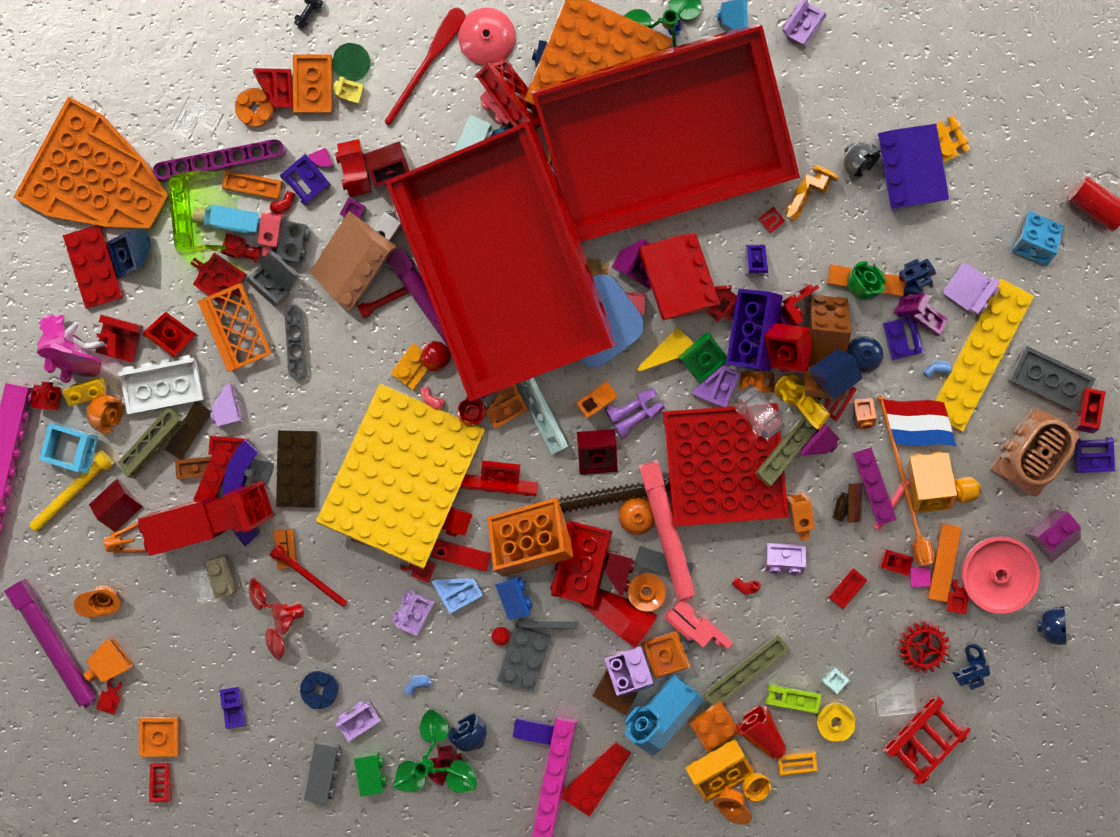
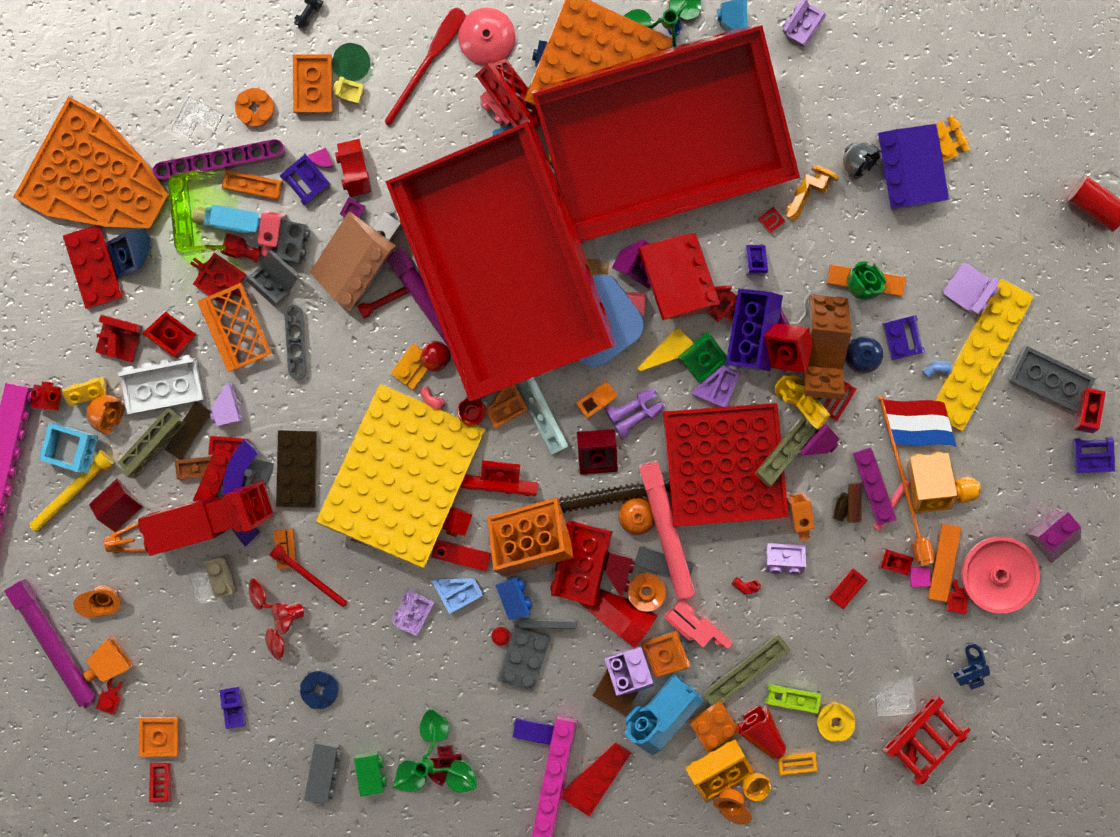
(65, 350): dark pink animal -> none
(276, 86): red wing -> none
(283, 205): red arm -> none
(358, 720): lavender bracket -> none
(386, 164): dark red slope -> none
(415, 682): medium blue arm -> none
(419, 573): red plate -> none
(469, 734): dark blue cylinder -> none
(474, 132): light aqua brick -> none
(758, 380): orange bracket -> none
(758, 412): clear brick -> none
(793, 313): red bracket -> none
(835, 680): light aqua tile -> none
(836, 373): dark blue slope -> none
(864, 413): orange bracket -> none
(912, 284): dark blue piece -> none
(918, 309): magenta bracket -> none
(940, 651): red gear -> none
(1036, 452): nougat brick -> none
(1039, 239): dark azure bracket -> none
(1053, 626): dark blue cylinder -> none

